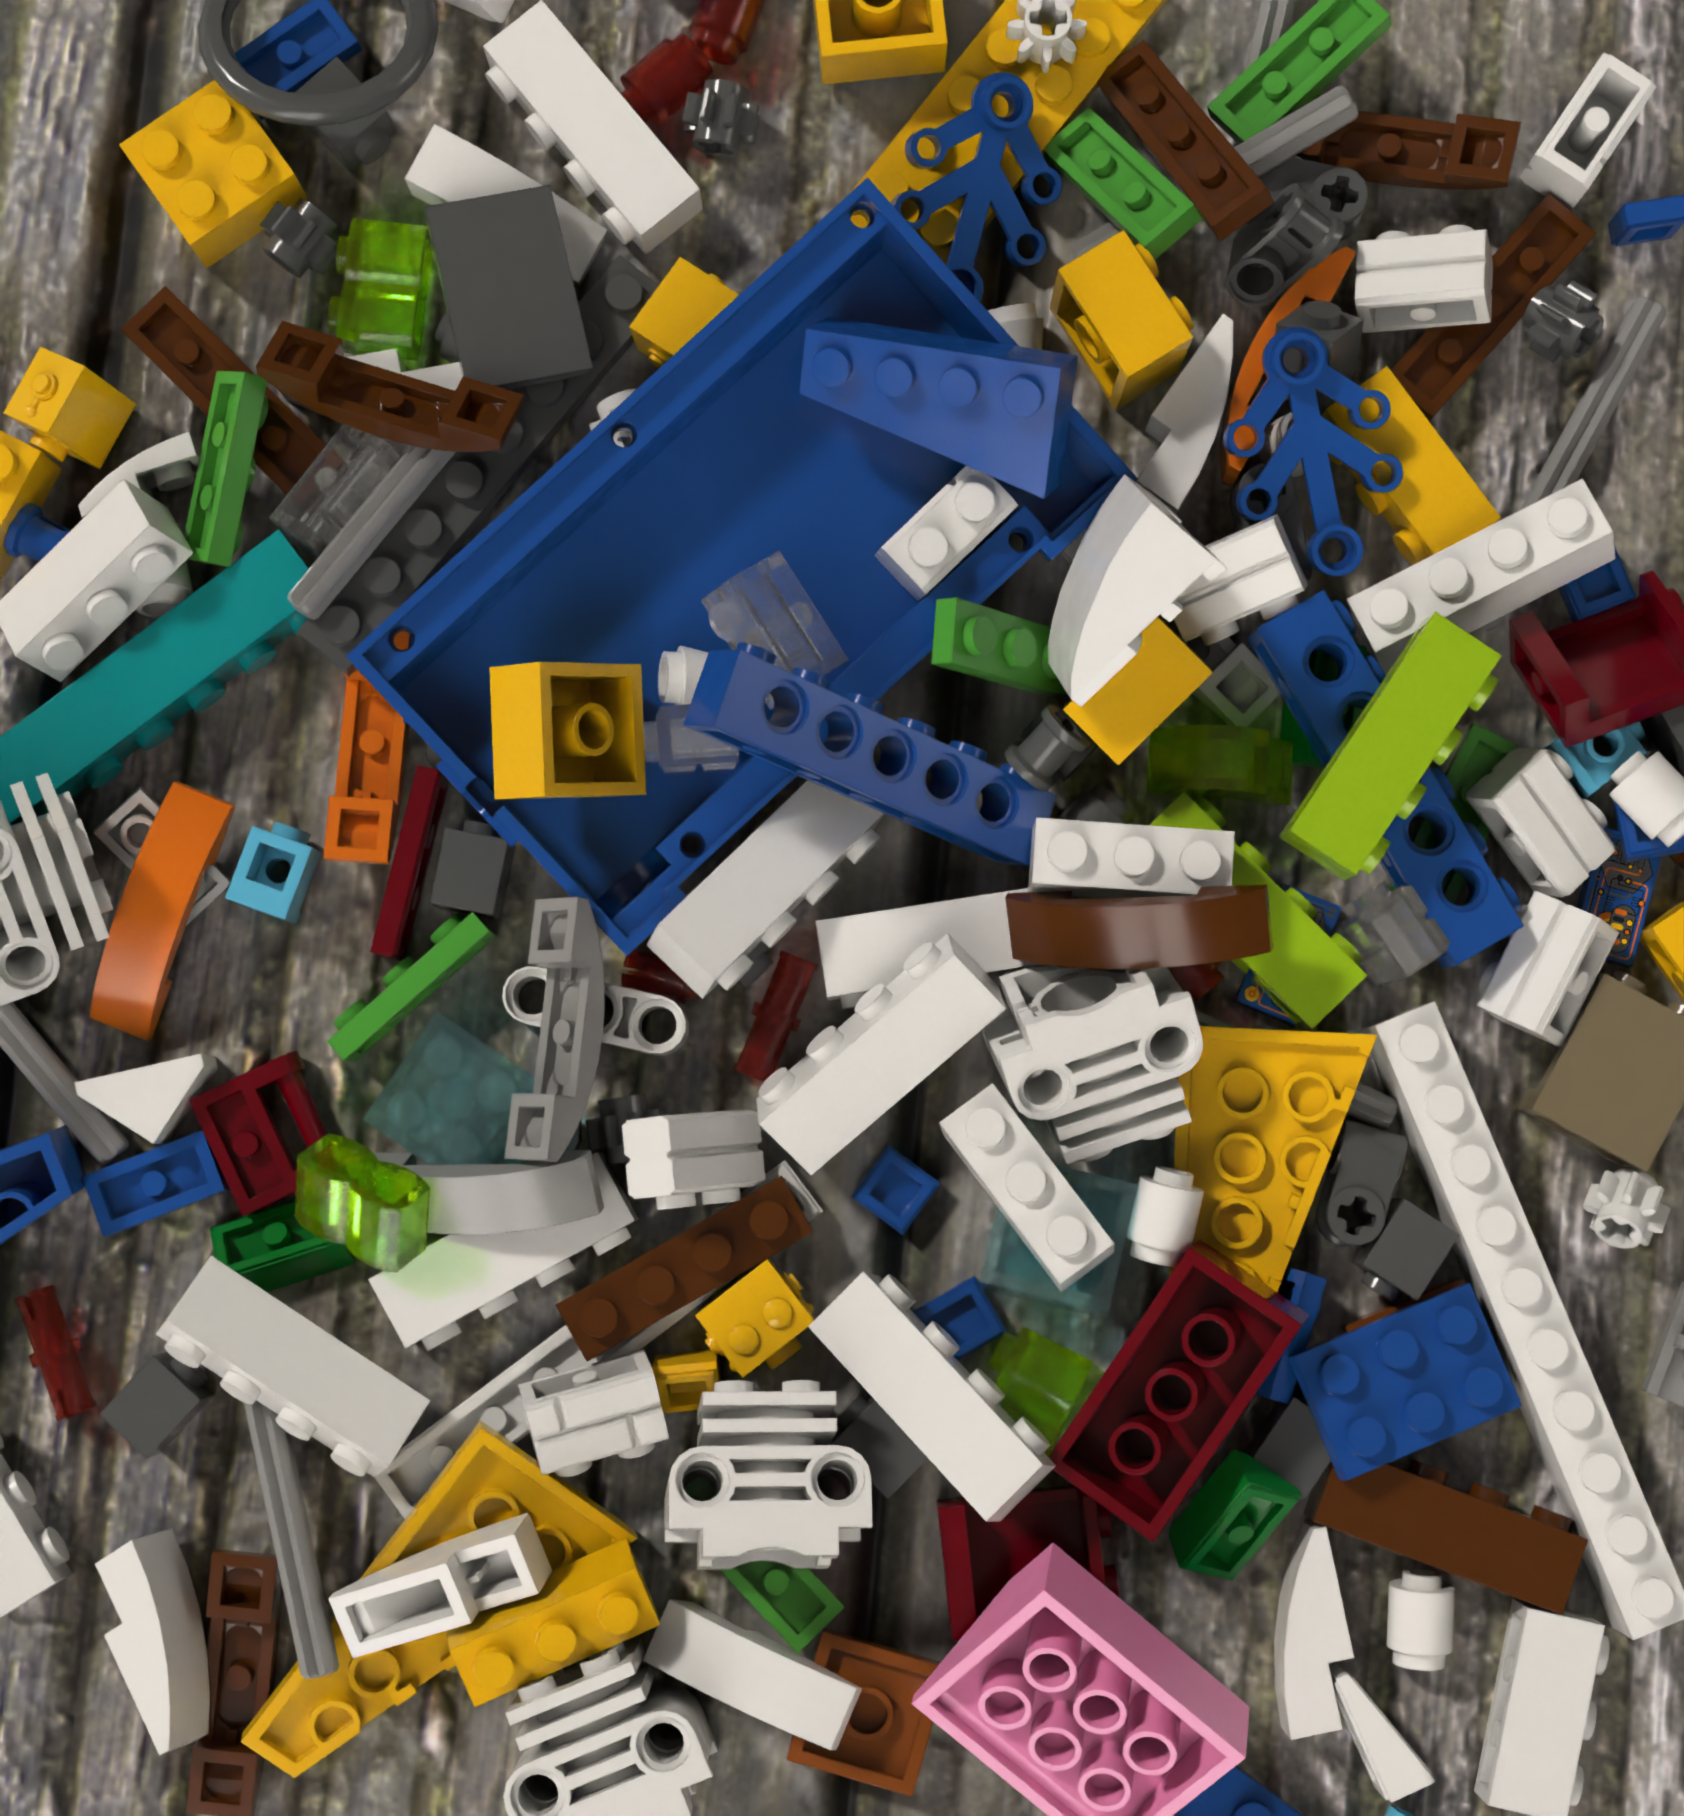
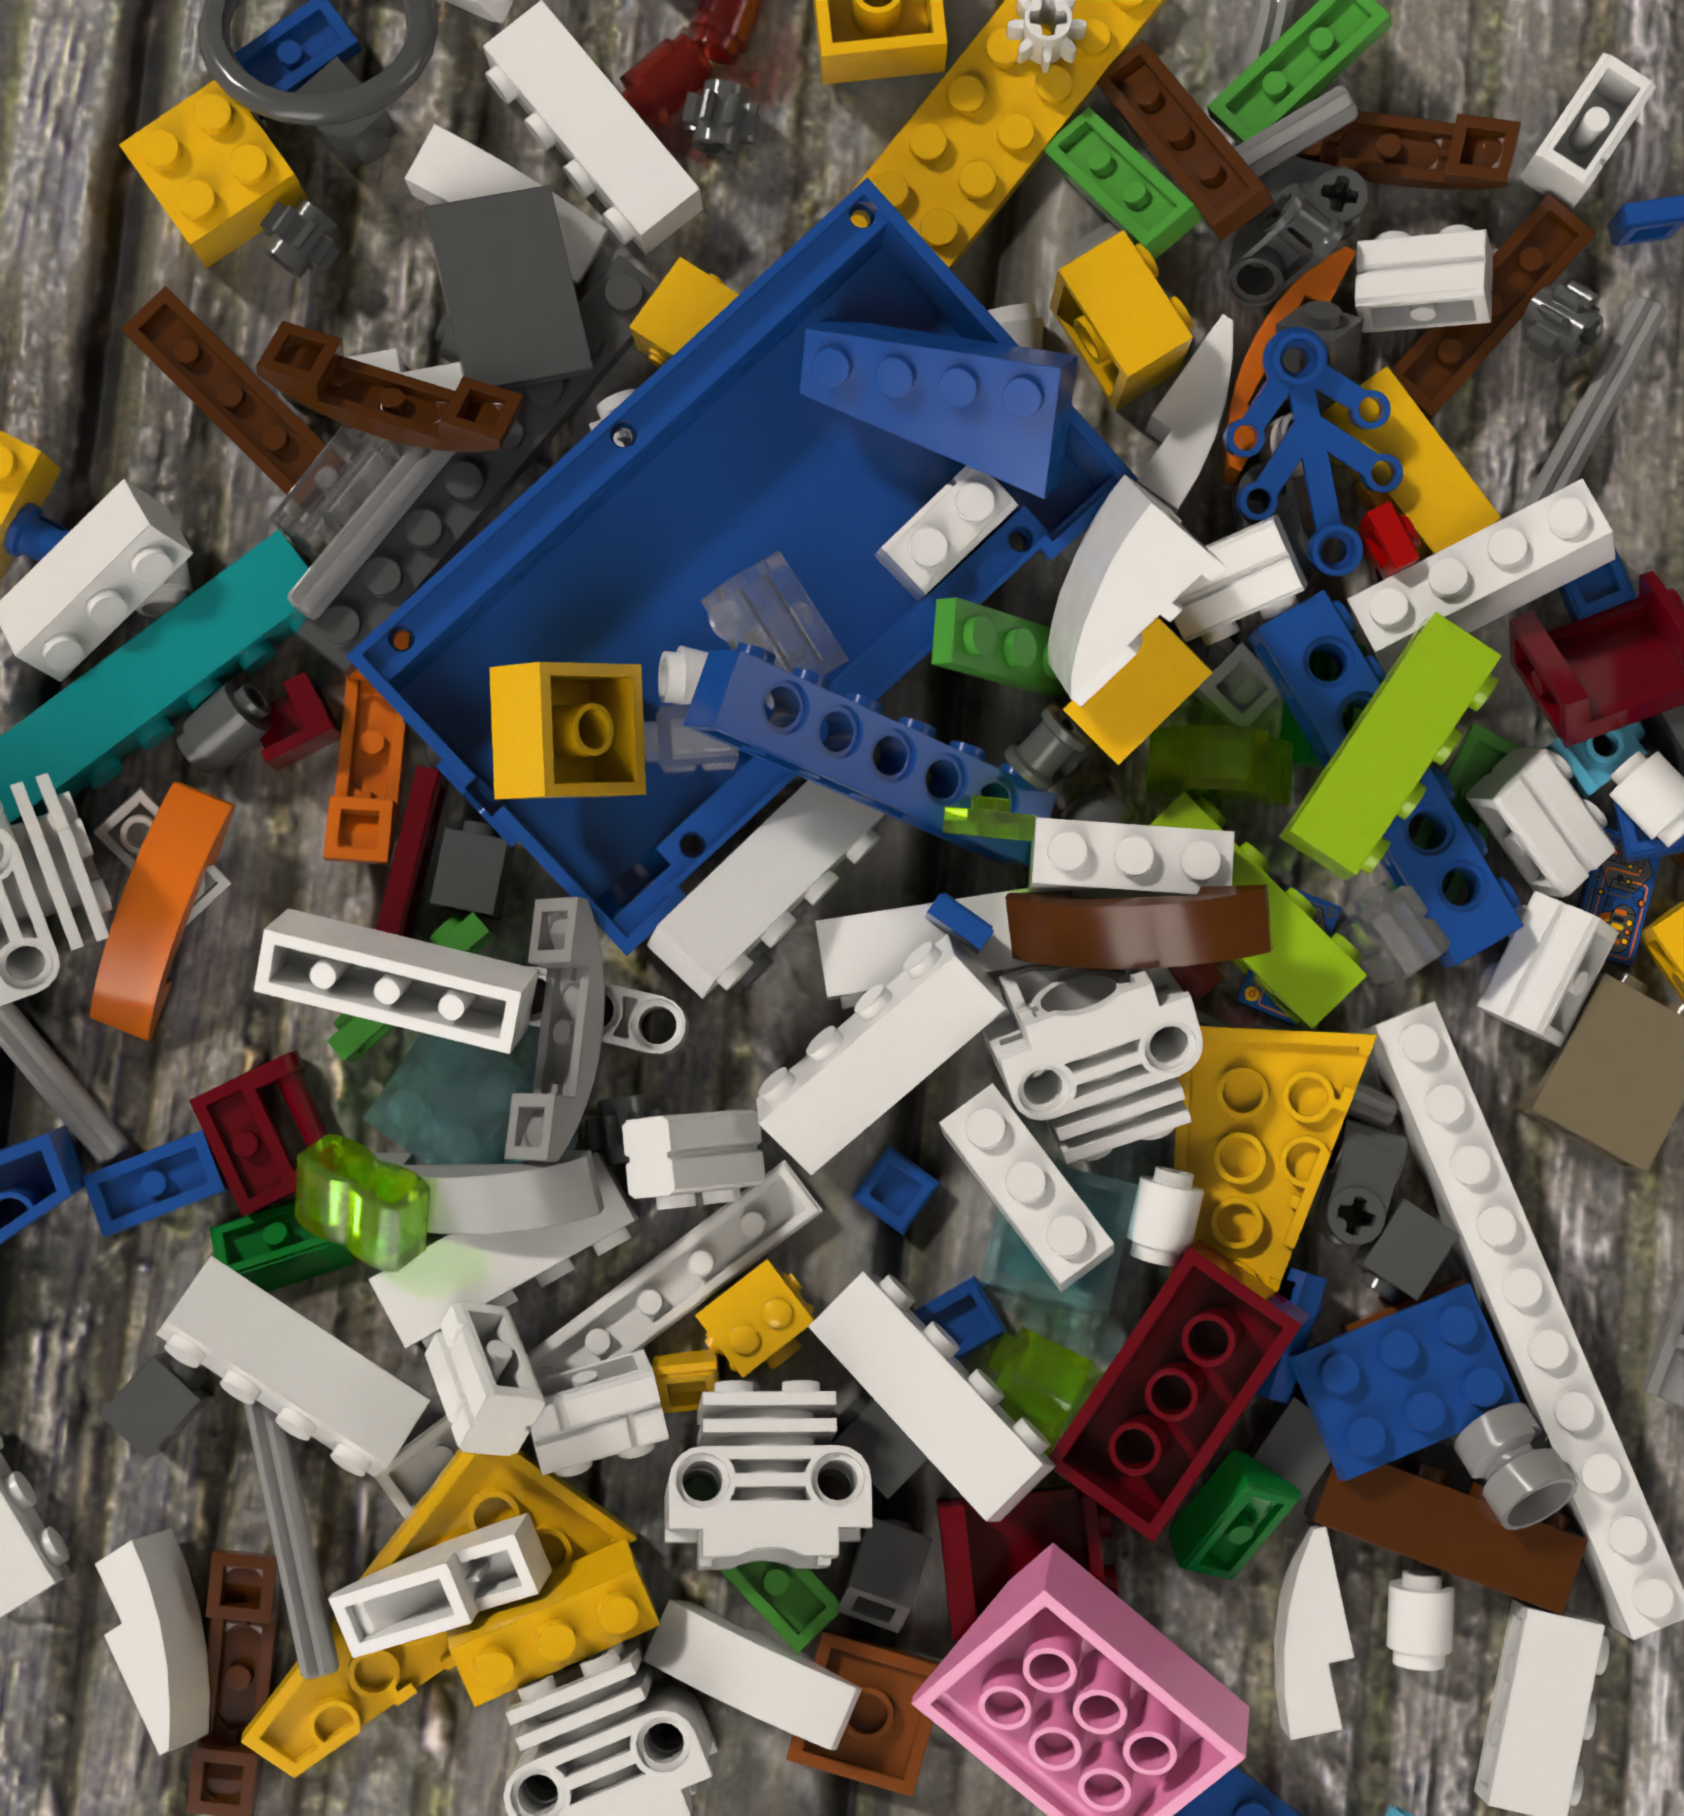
(55, 1353): clear red pin -> none
(69, 409): yellow head -> none
(151, 1097): white slope -> none
(164, 465): white slope -> none
(225, 467): bright green plate -> none
(225, 726): none -> dark grey brick
(252, 878): medium azure brick -> none
(299, 723): none -> dark red panel
(382, 288): clear neon green brick -> none
(396, 980): none -> white brick
(484, 1379): none -> white brick
(659, 980): clear red pin -> none
(684, 1268): reddish brown plate -> none
(776, 1016): clear red pin -> none
(885, 1574): none -> dark grey brick
(959, 922): none -> blue tile
(983, 177): blue plant -> none
(989, 819): none -> clear neon green plate
(1385, 1753): white slope -> none
(1388, 542): none -> red plate
(1519, 1473): none -> light grey wheel
(1626, 1208): white gear -> none

